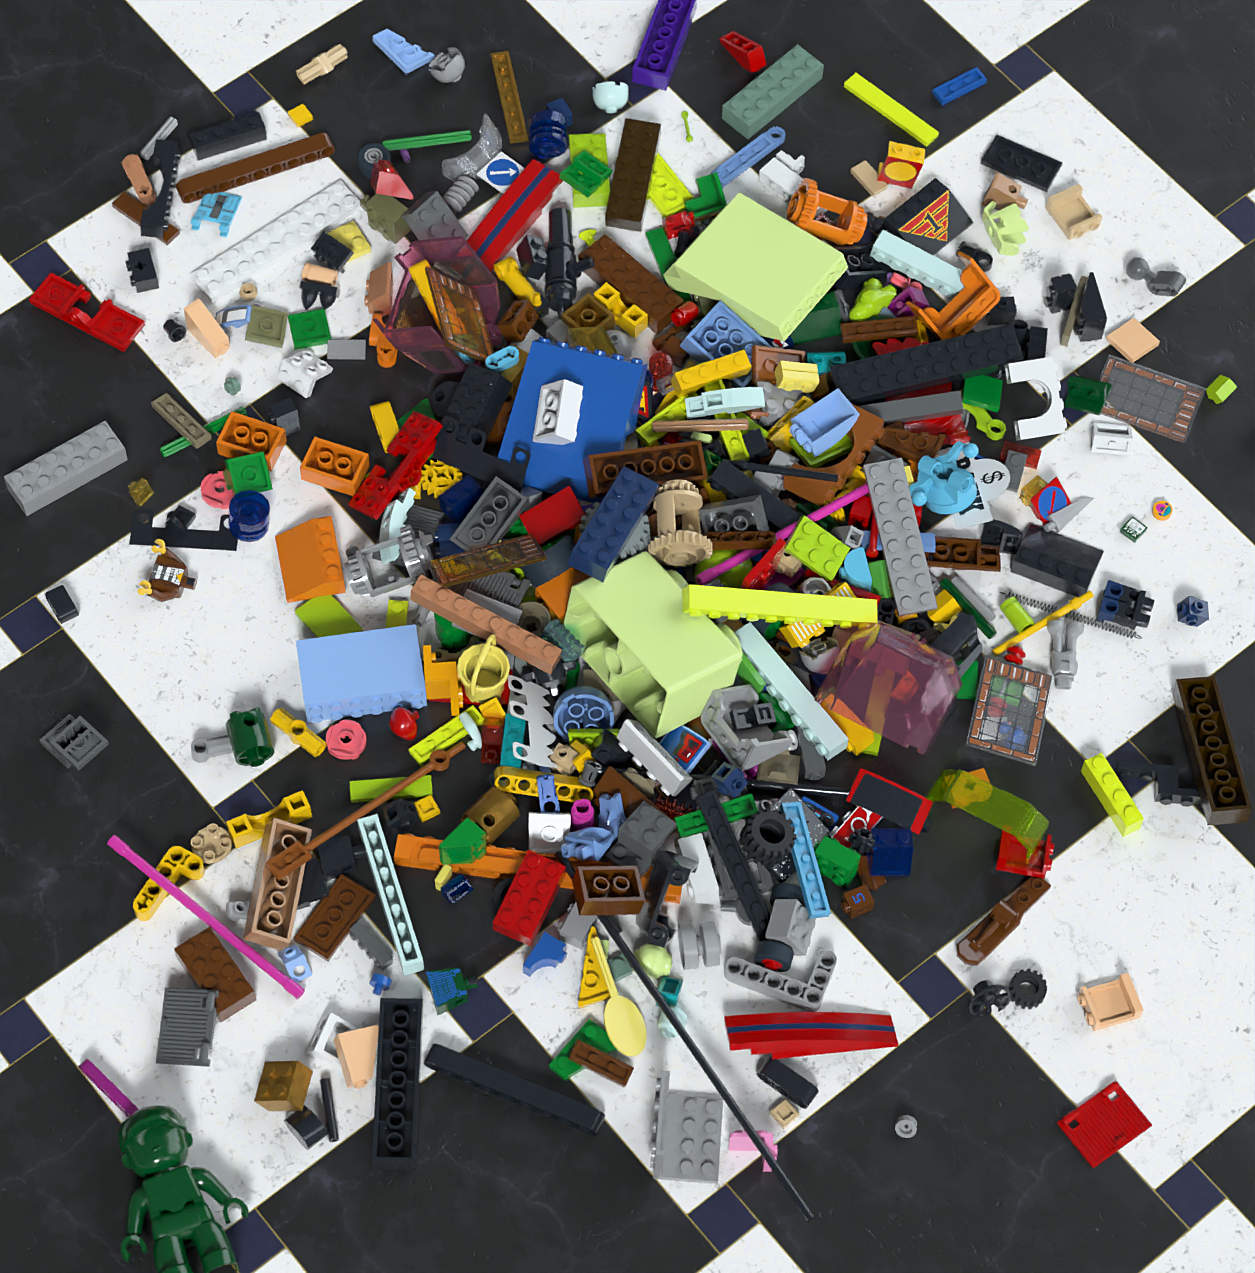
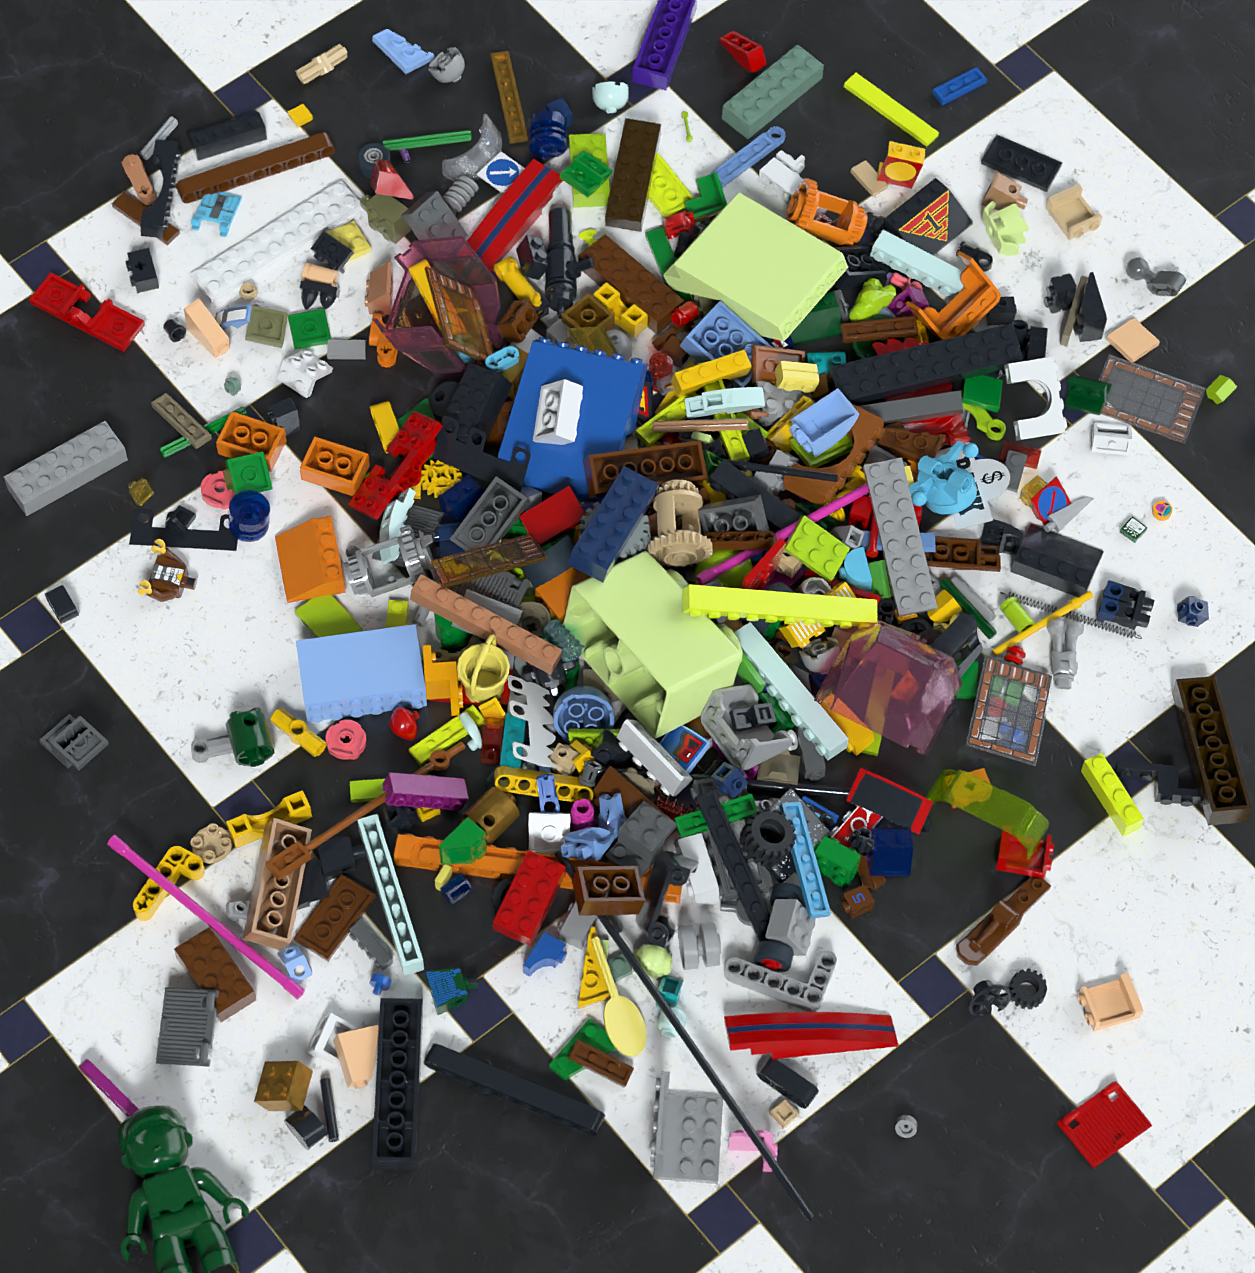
(425, 791): none -> magenta brick

